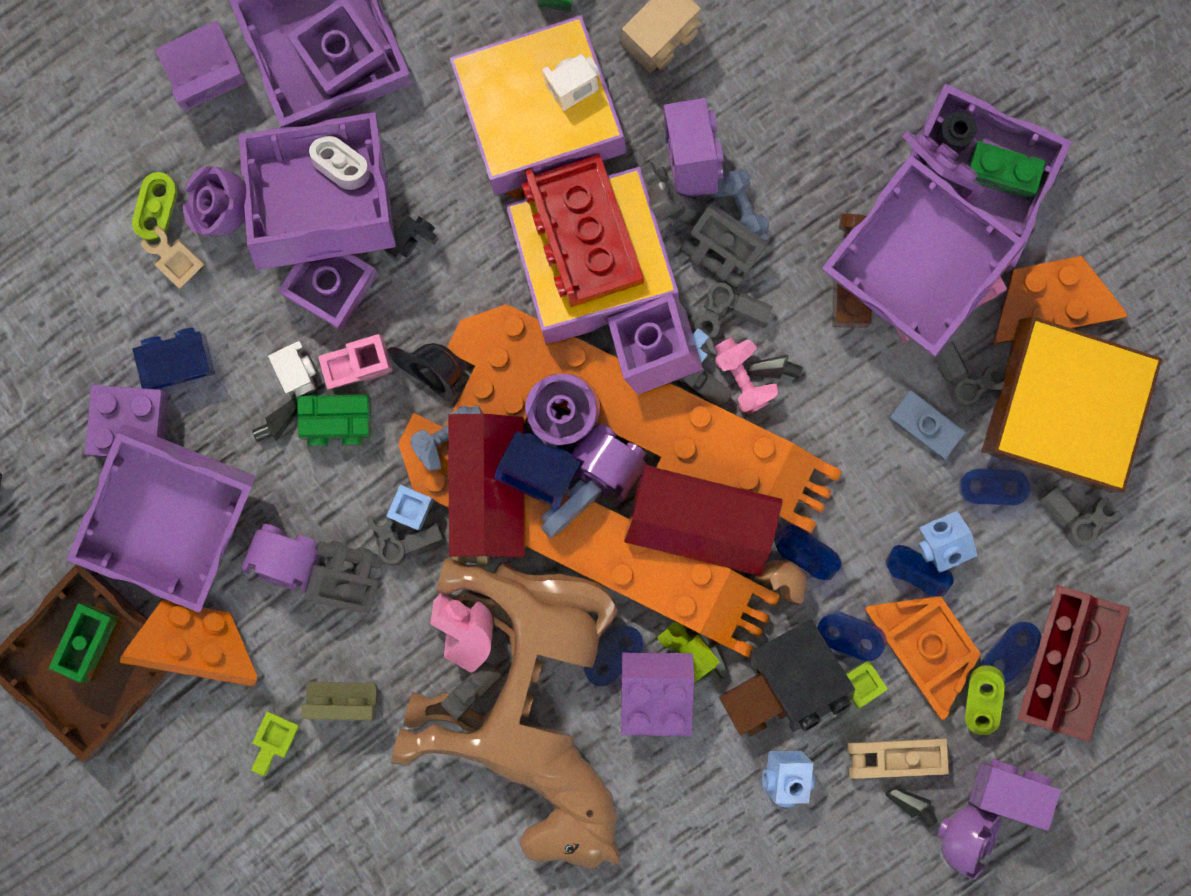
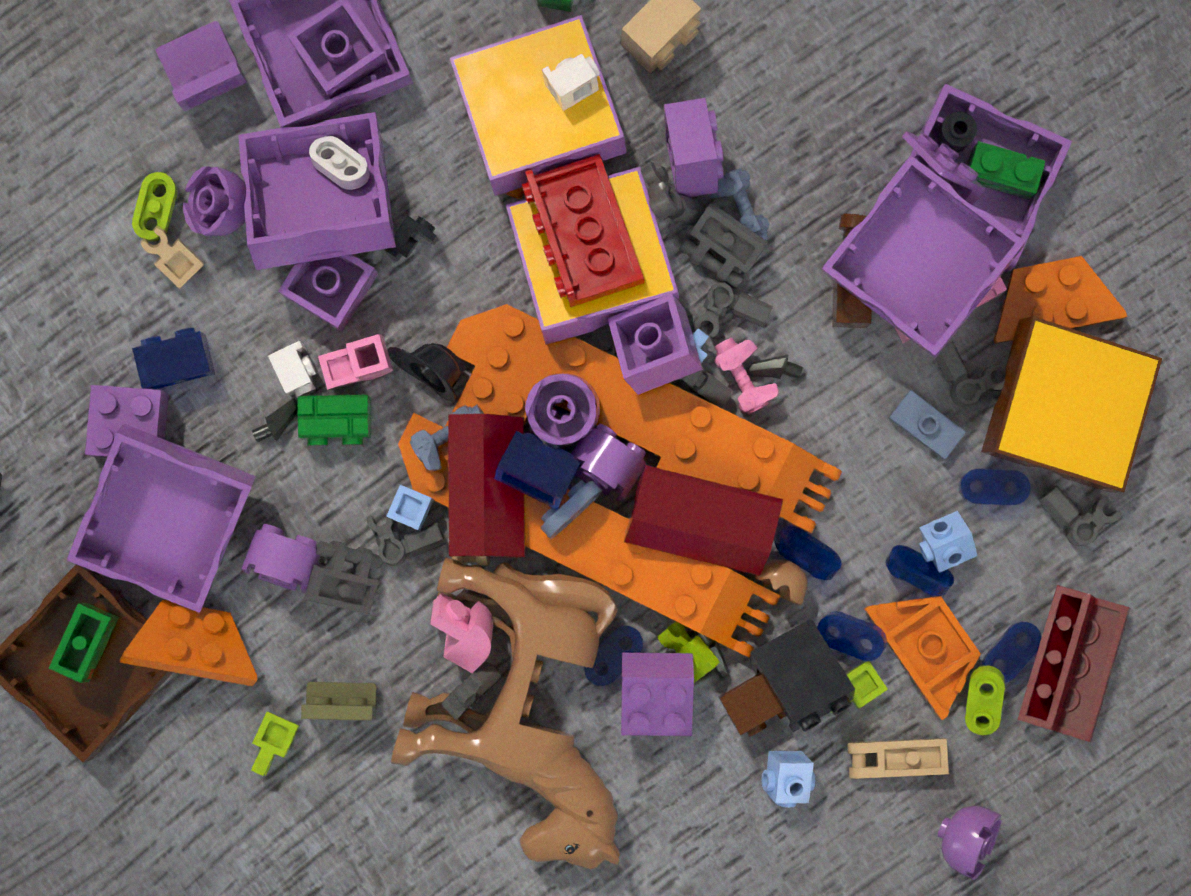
(913, 805): pearl dark grey bar -> none
(1015, 796): medium lavender brick -> none

